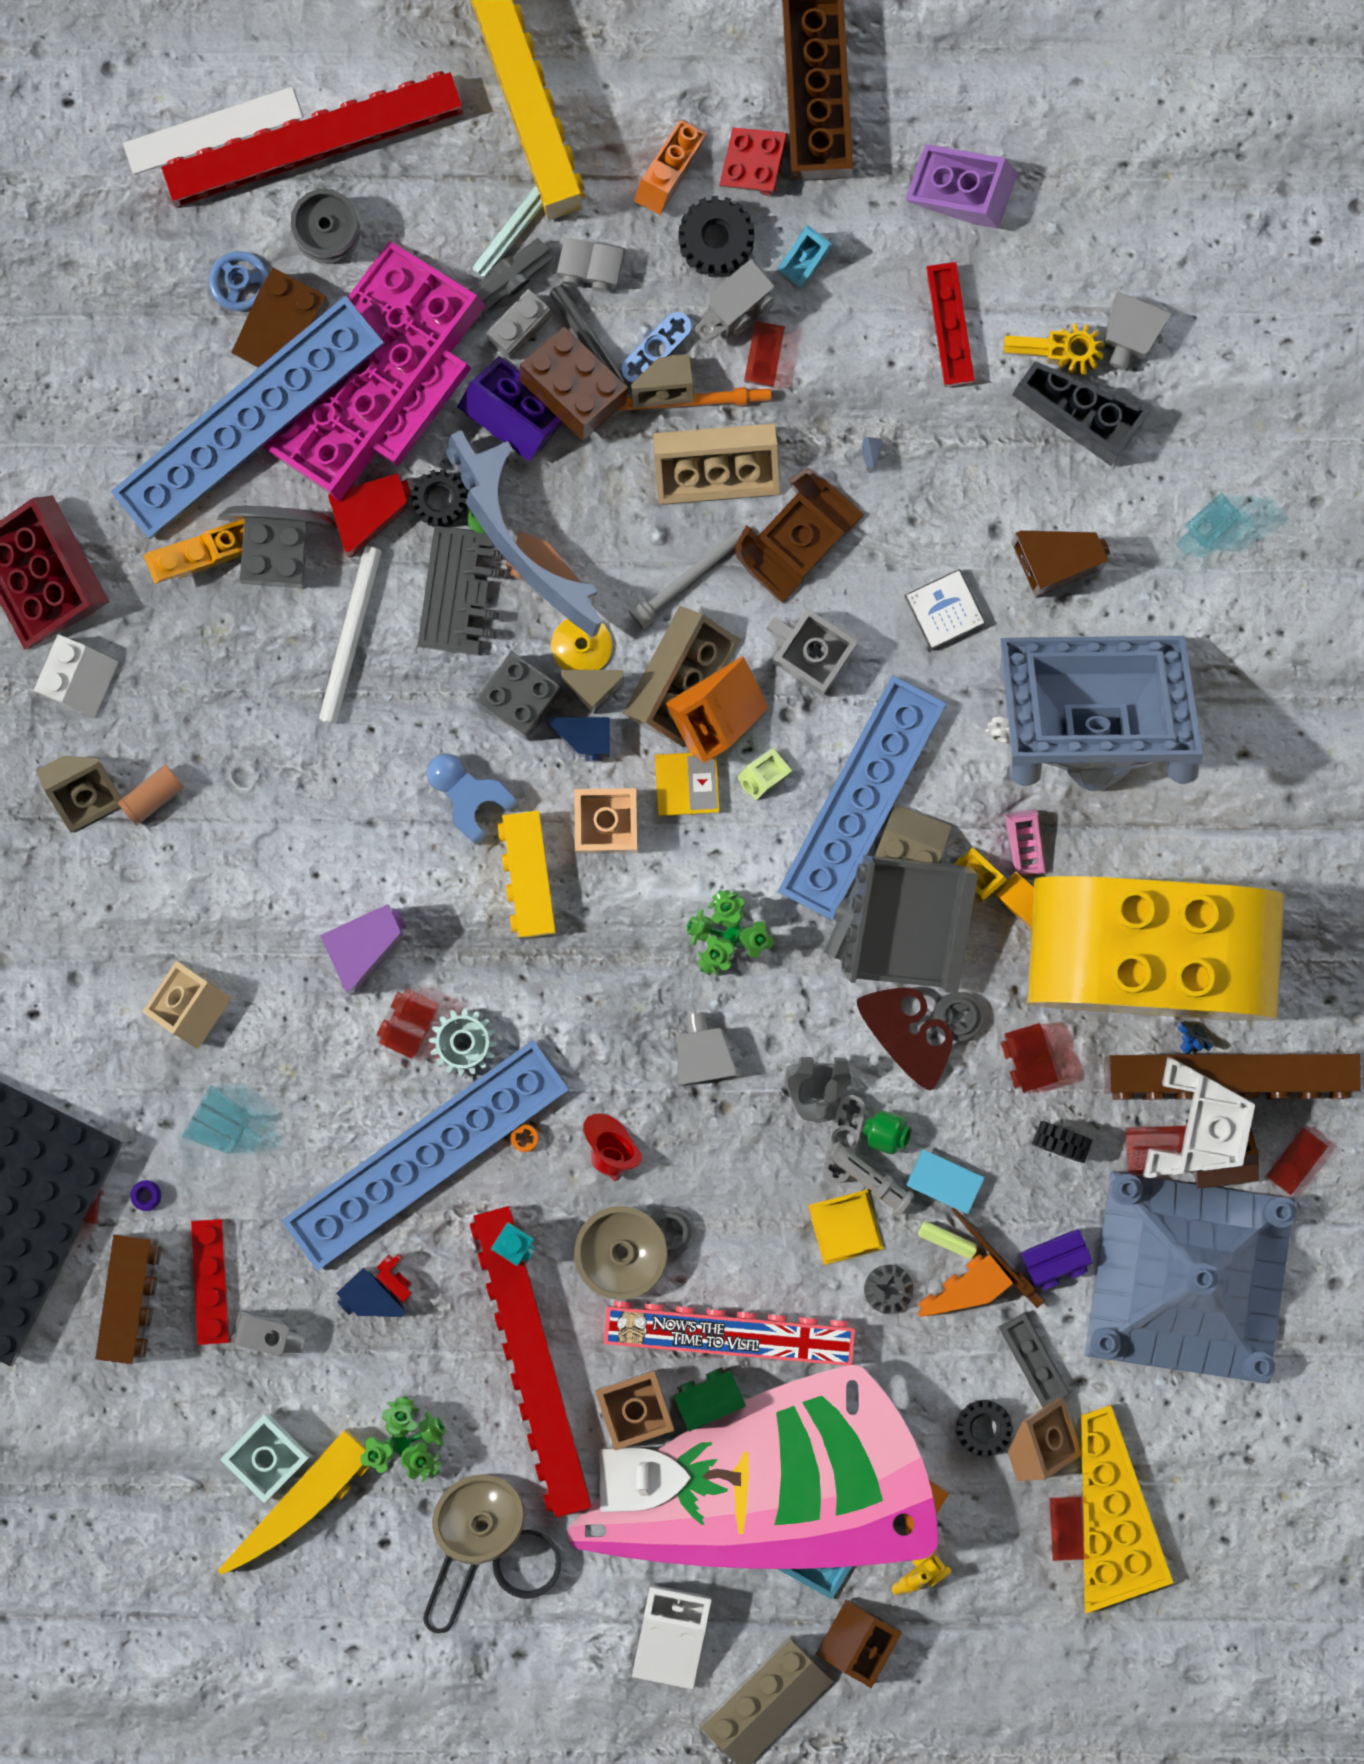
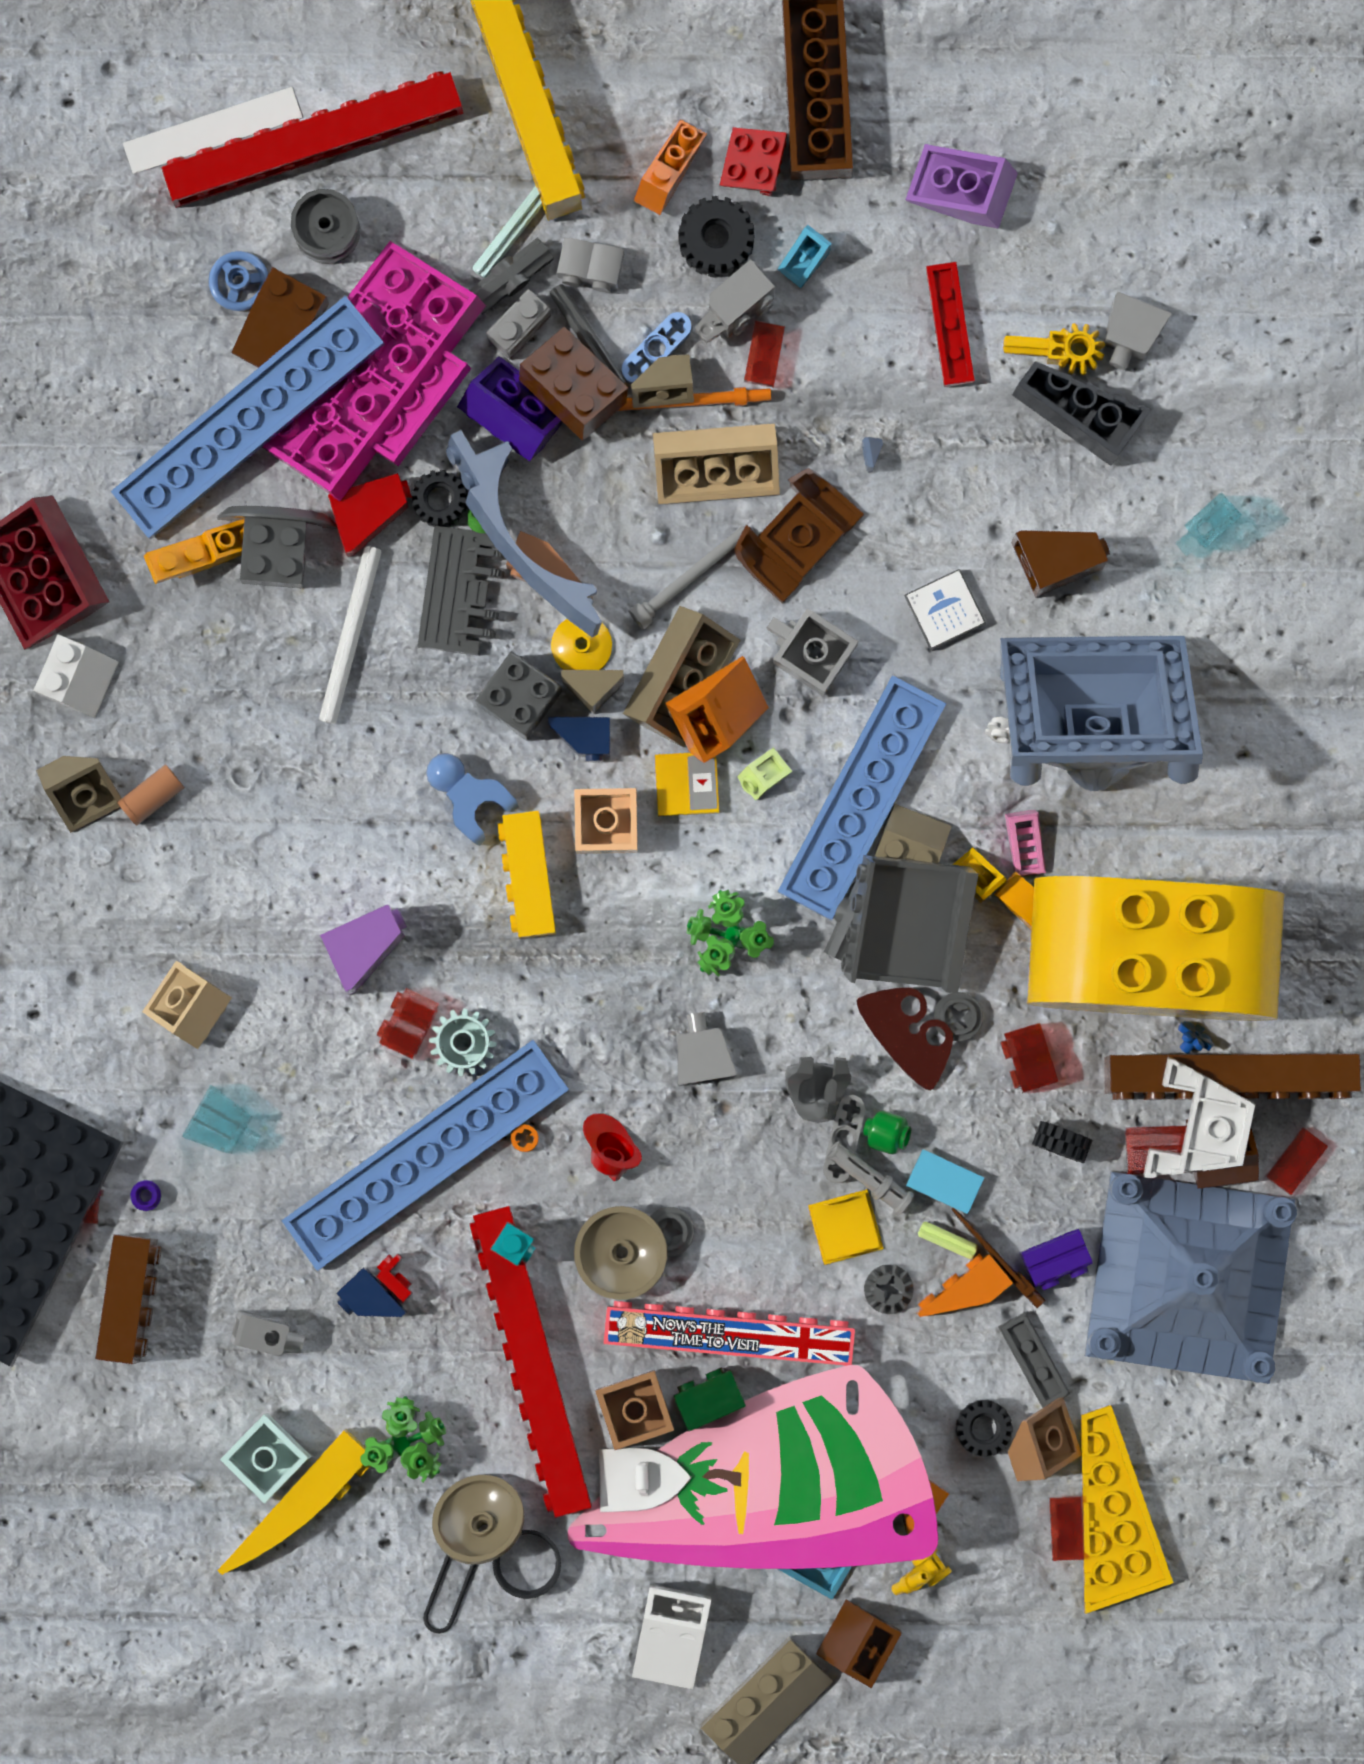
(210, 1282): red plate -> none

